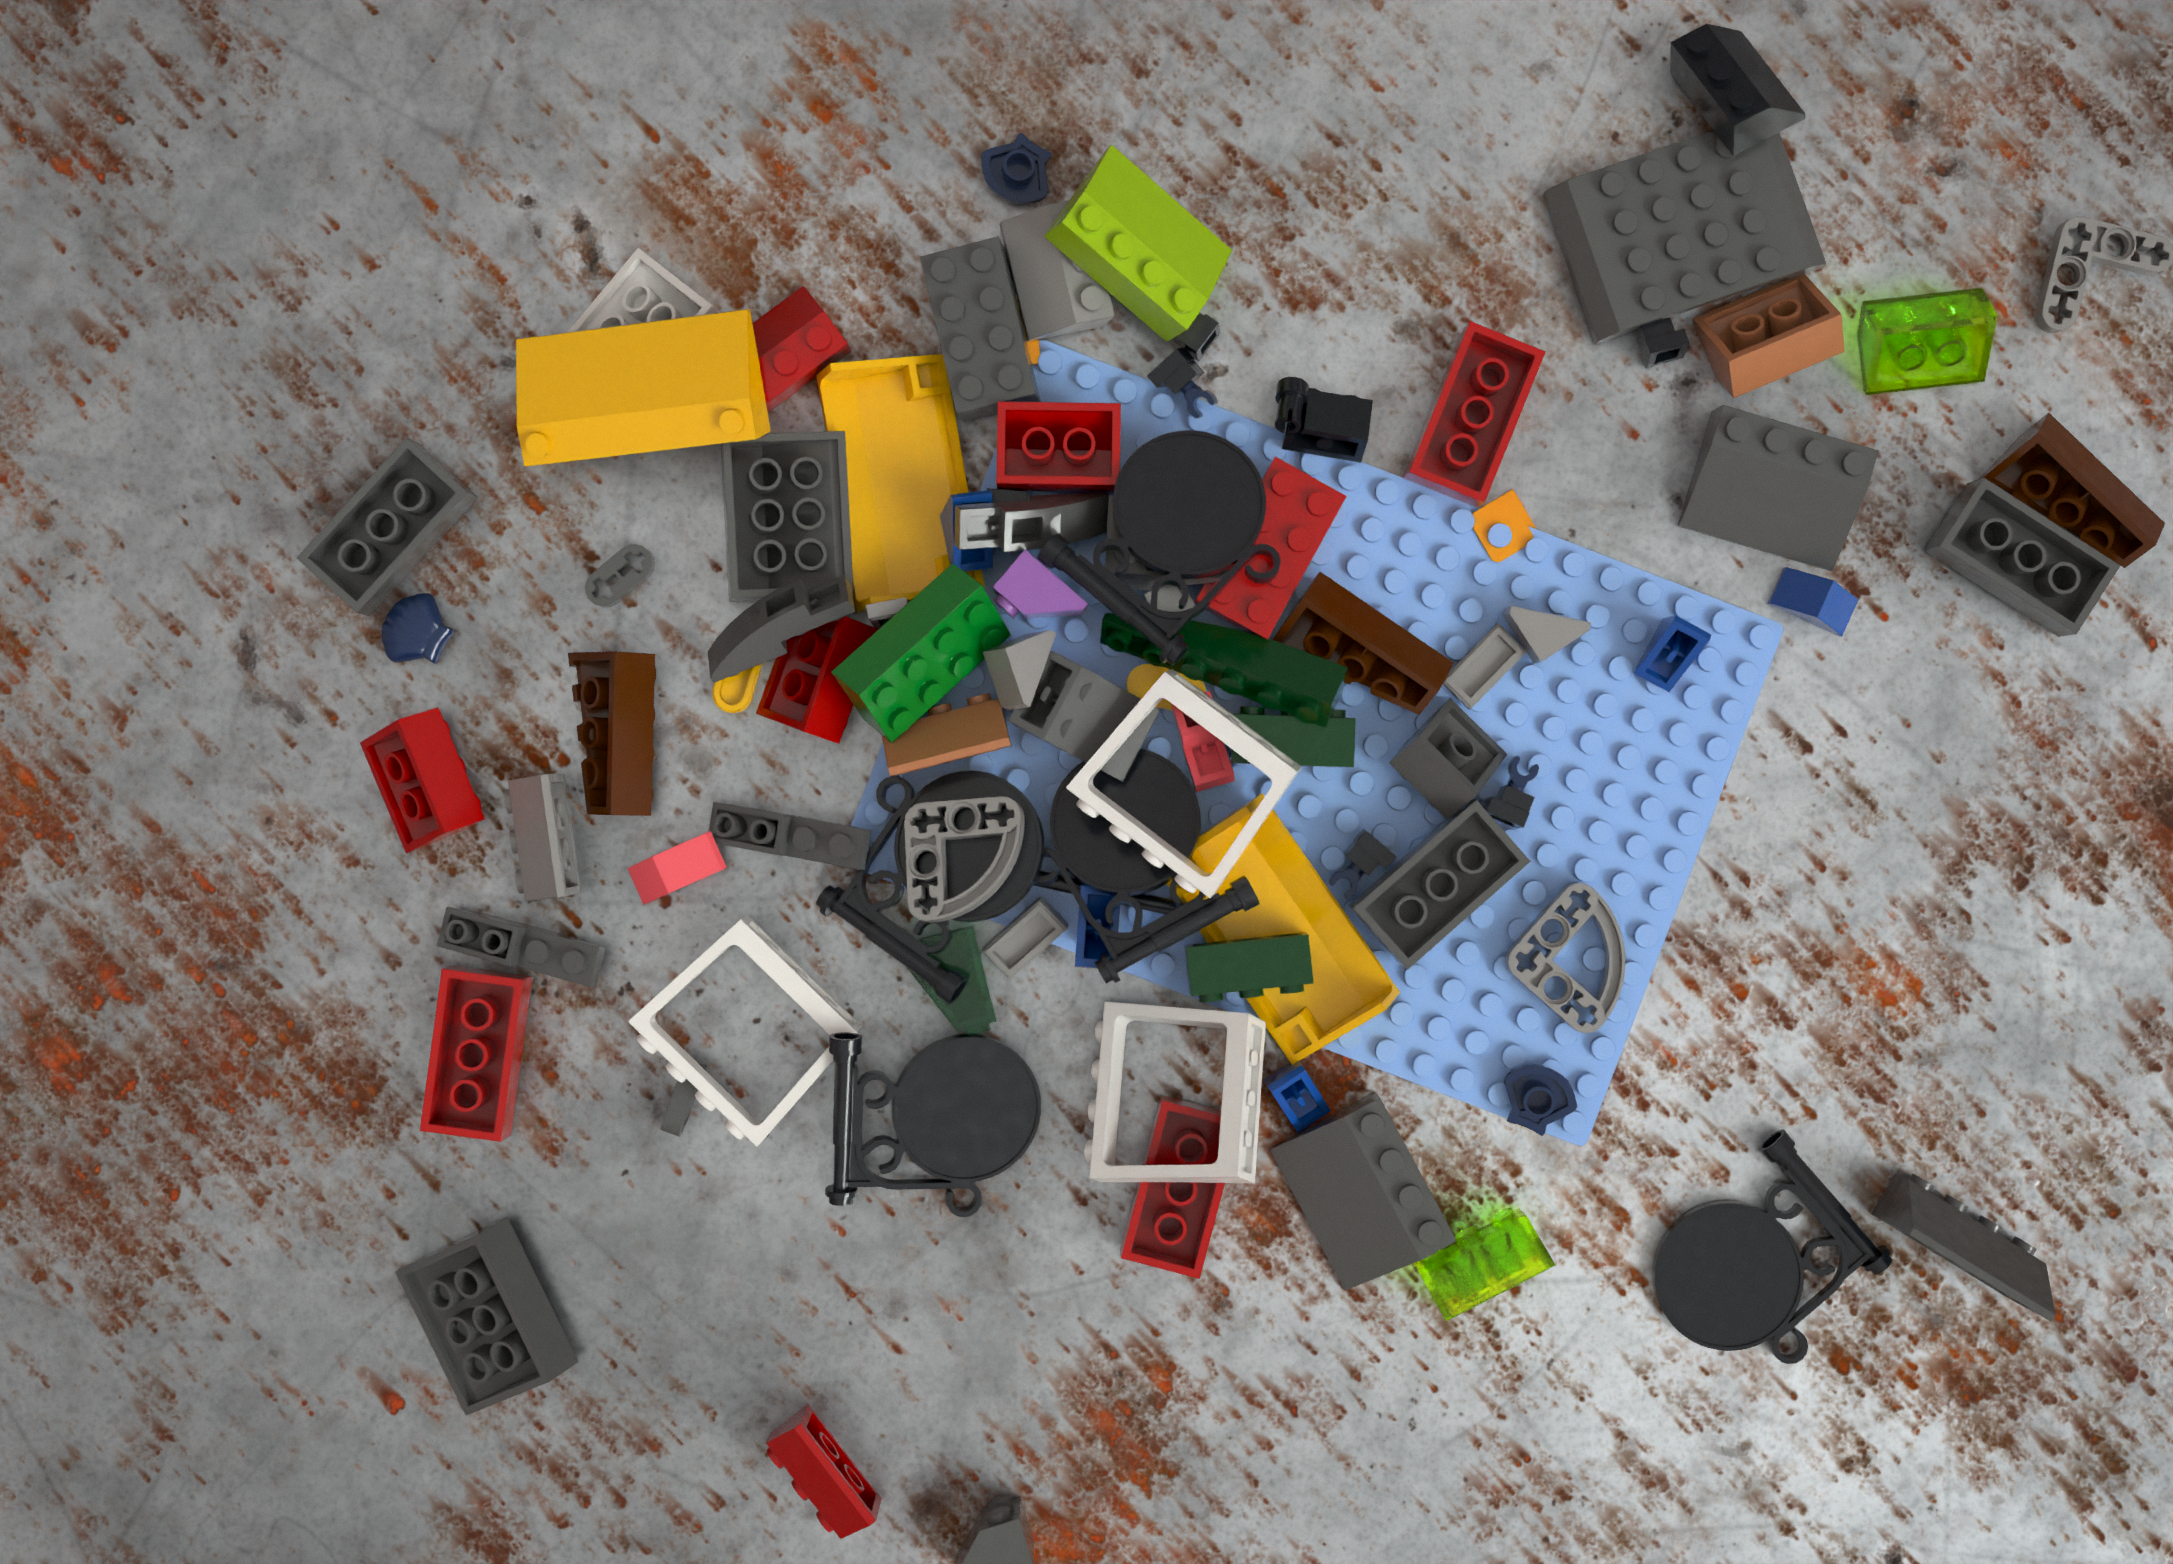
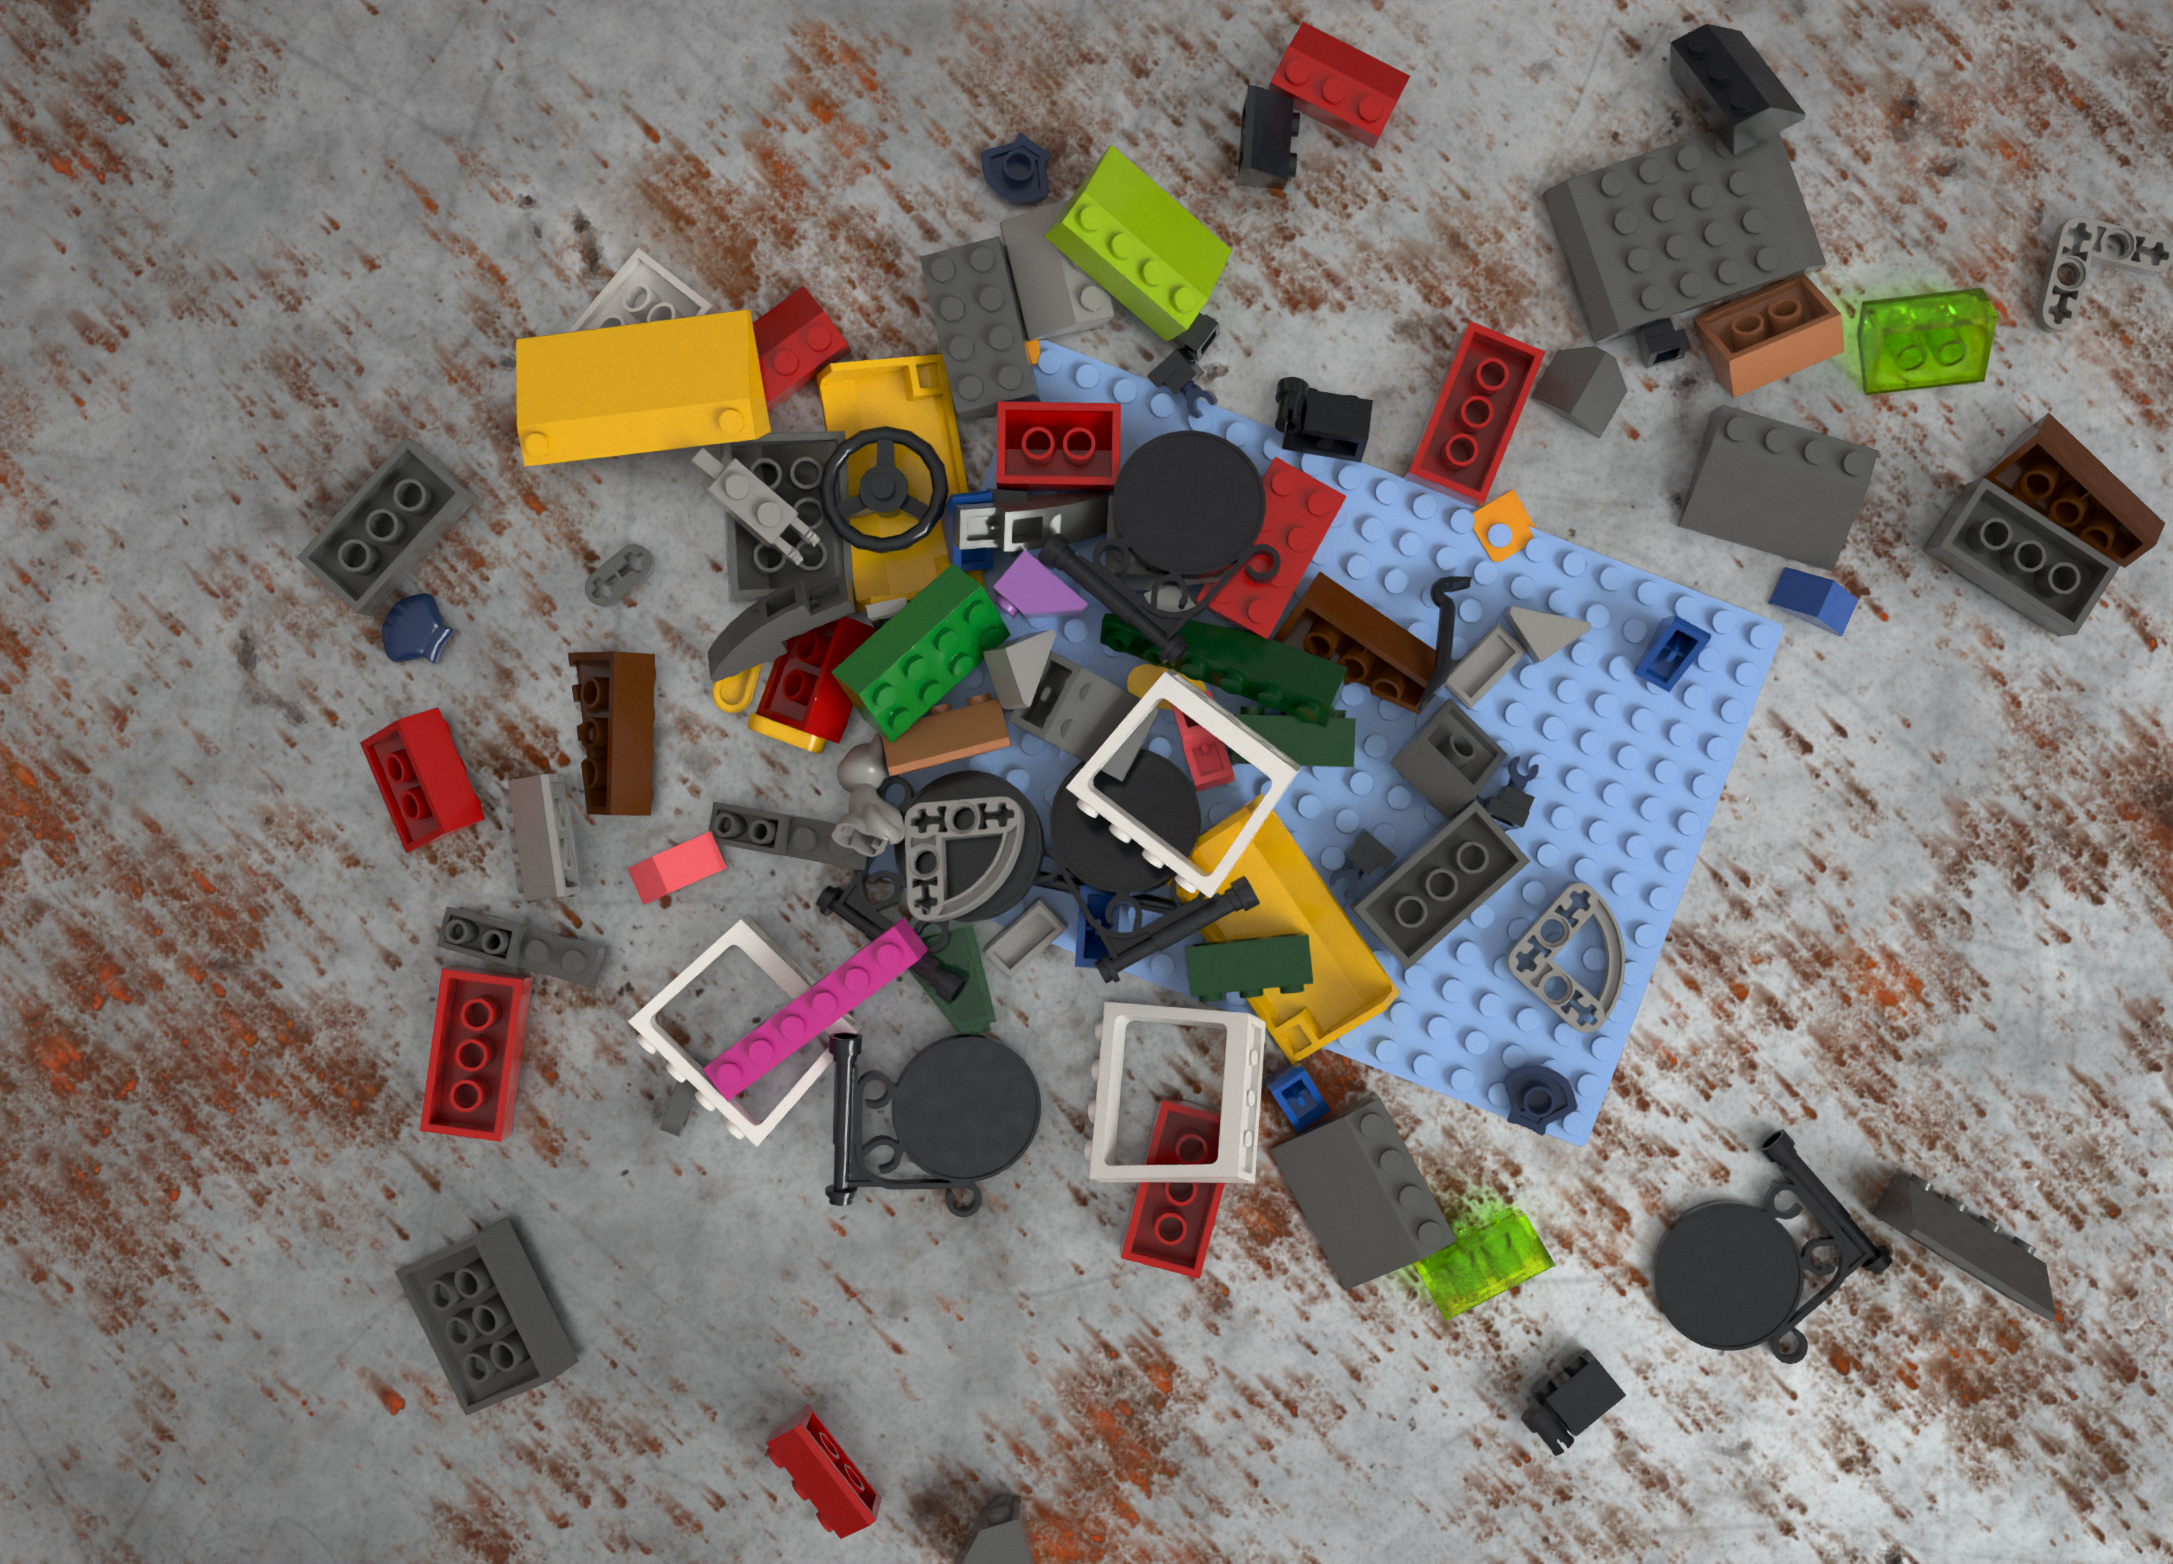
(752, 503): none -> light grey hinge
(786, 733): none -> yellow tile
(815, 1009): none -> dark pink brick
(870, 819): none -> light grey animal
(883, 490): none -> black piece
(1266, 139): none -> black slope
(1338, 84): none -> red slope
(1444, 634): none -> black piece
(1570, 1401): none -> black hinge
(1582, 387): none -> dark grey slope

